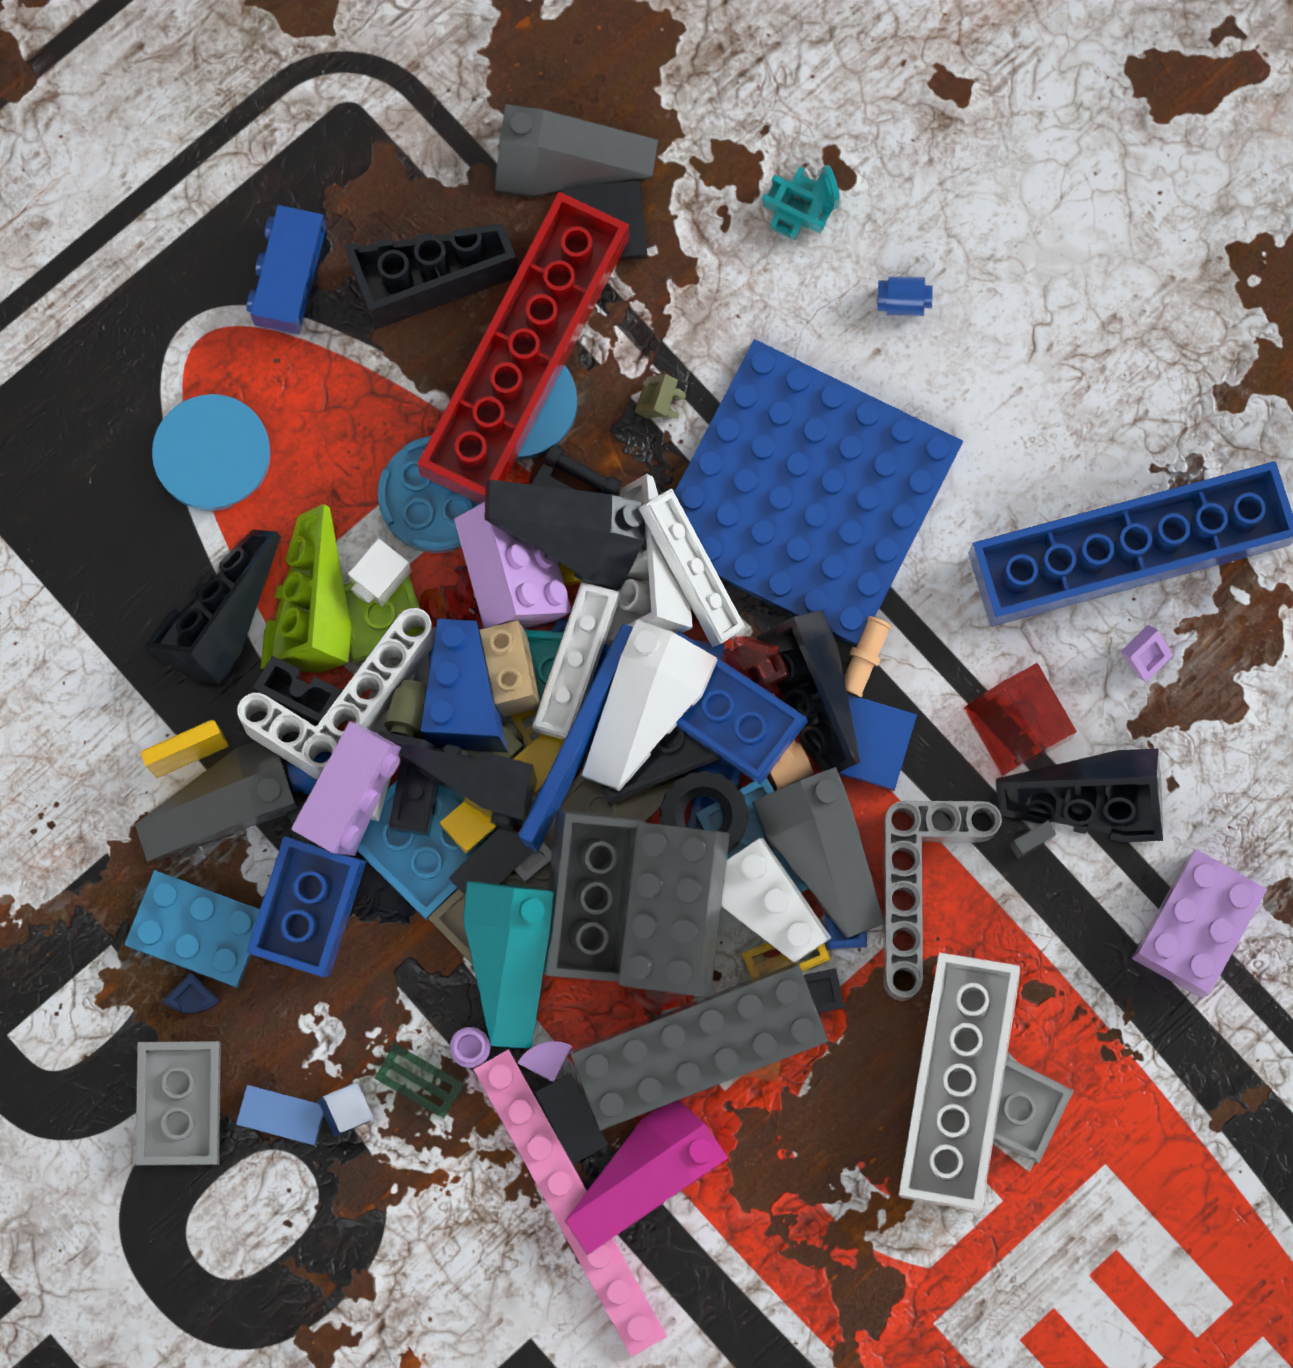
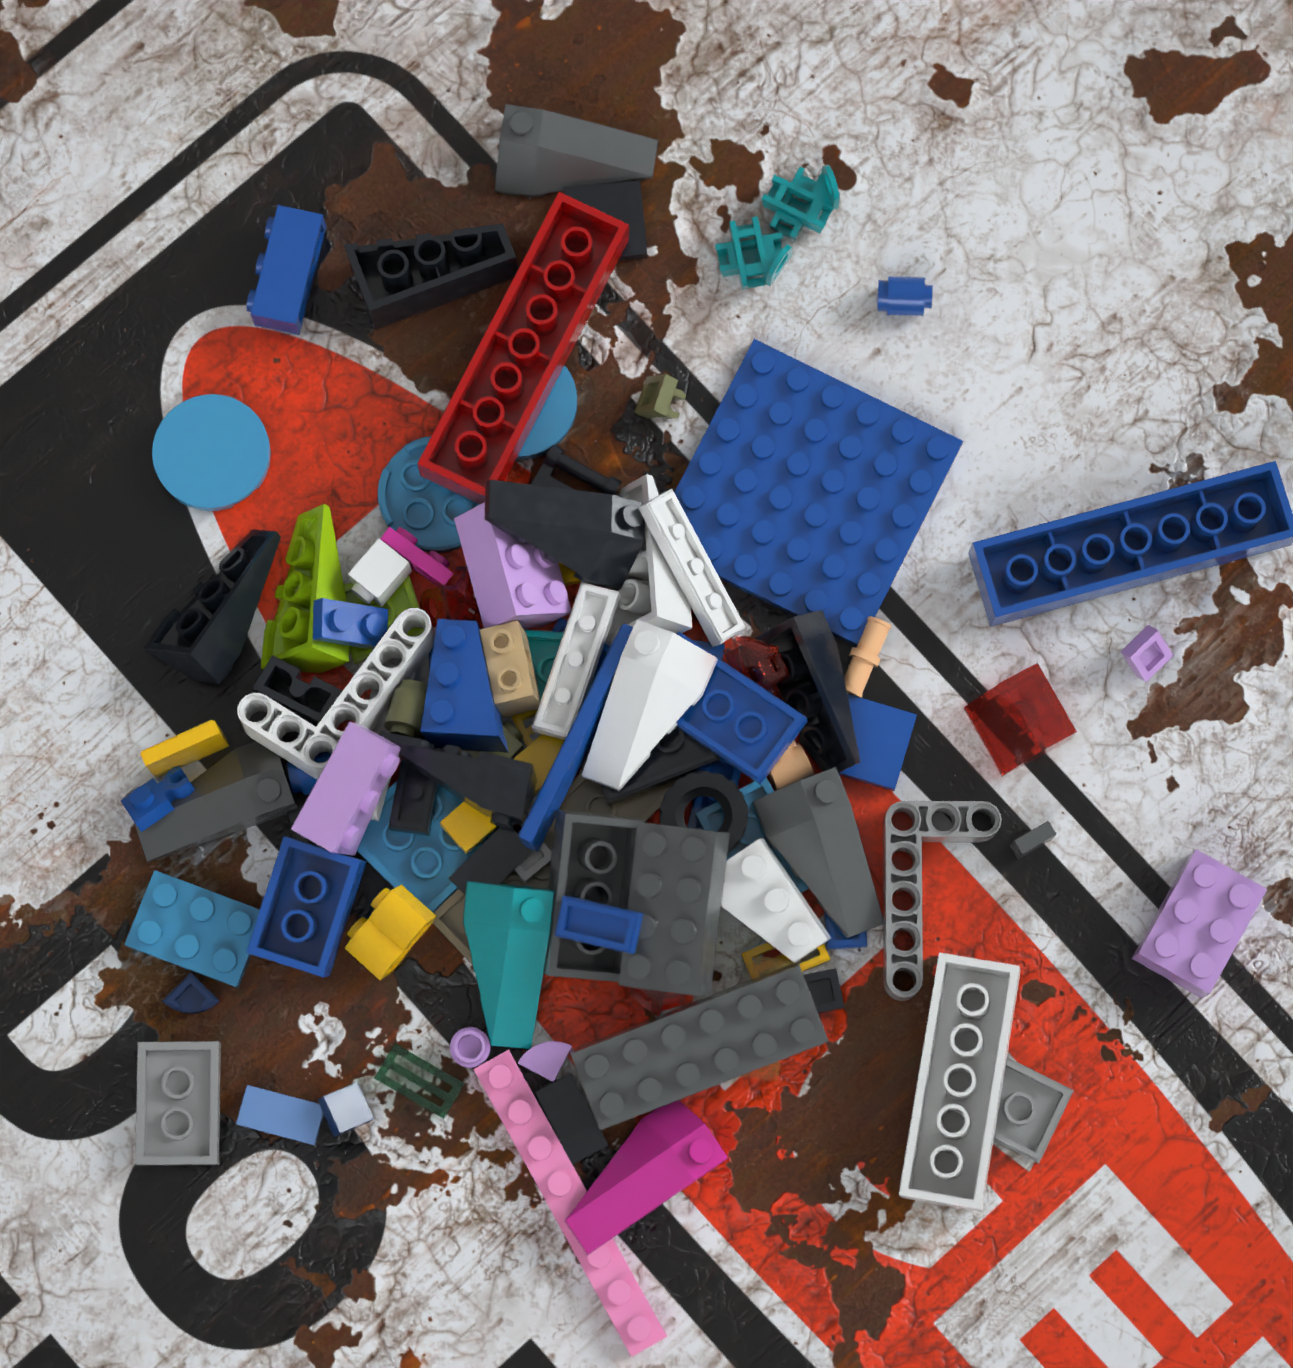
(154, 799): none -> blue plate
(348, 623): none -> blue plate
(389, 931): none -> yellow brick
(430, 566): none -> dark pink plate
(599, 924): none -> blue tile
(744, 258): none -> teal piece
(1099, 793): black wedge -> none

